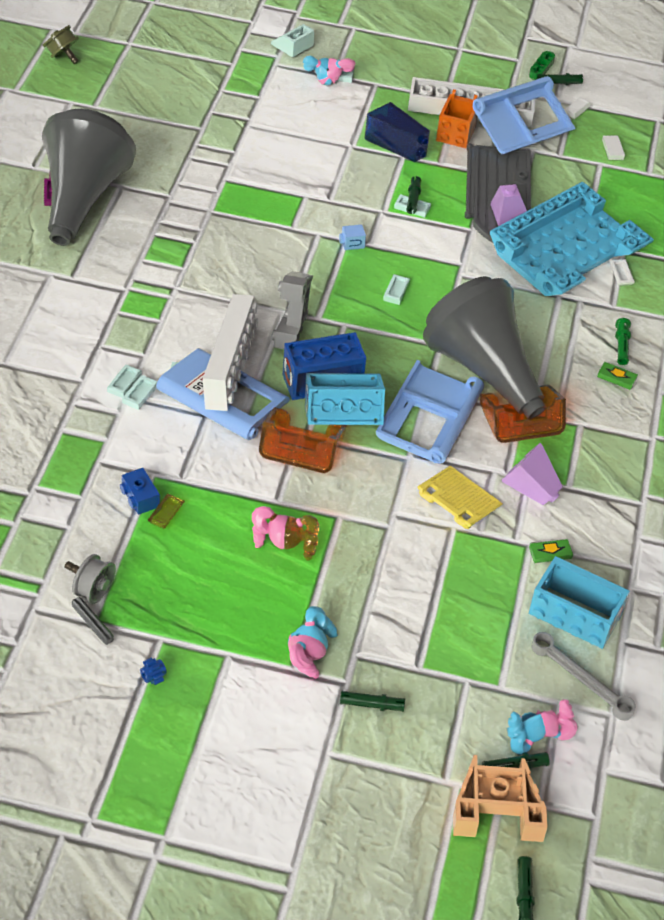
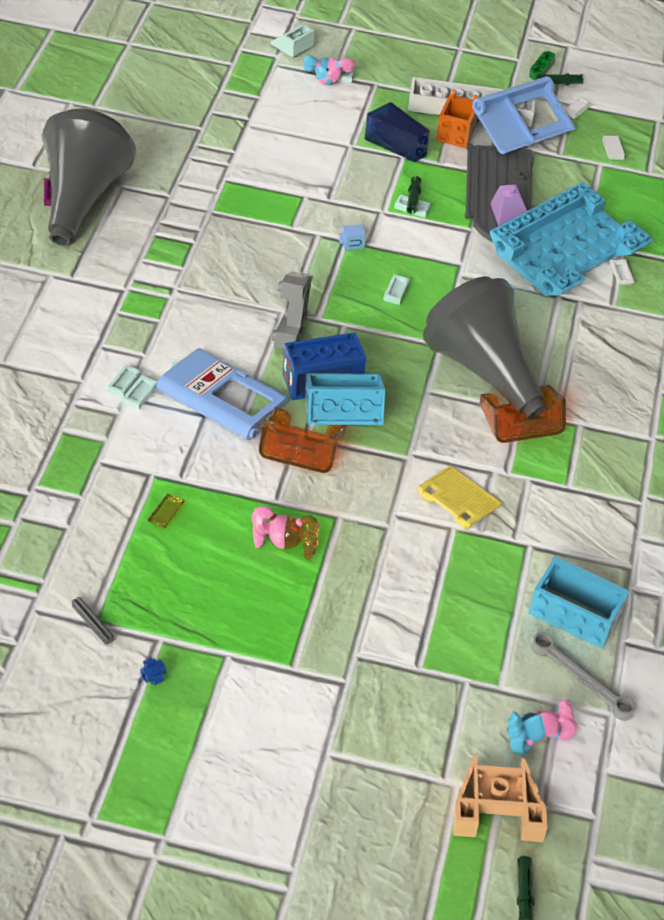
(61, 42): olive wheel -> none
(92, 577): light grey wheel -> none
(140, 491): blue brick -> none
(230, 352): white brick -> none
(310, 641): hair -> none
(372, 701): dark green pin -> none
(436, 395): light blue piece -> none
(535, 477): lavender slope -> none
(540, 759): dark green pin -> none
(548, 550): bright green tile -> none
(617, 375): bright green tile -> none
(623, 336): green pin -> none

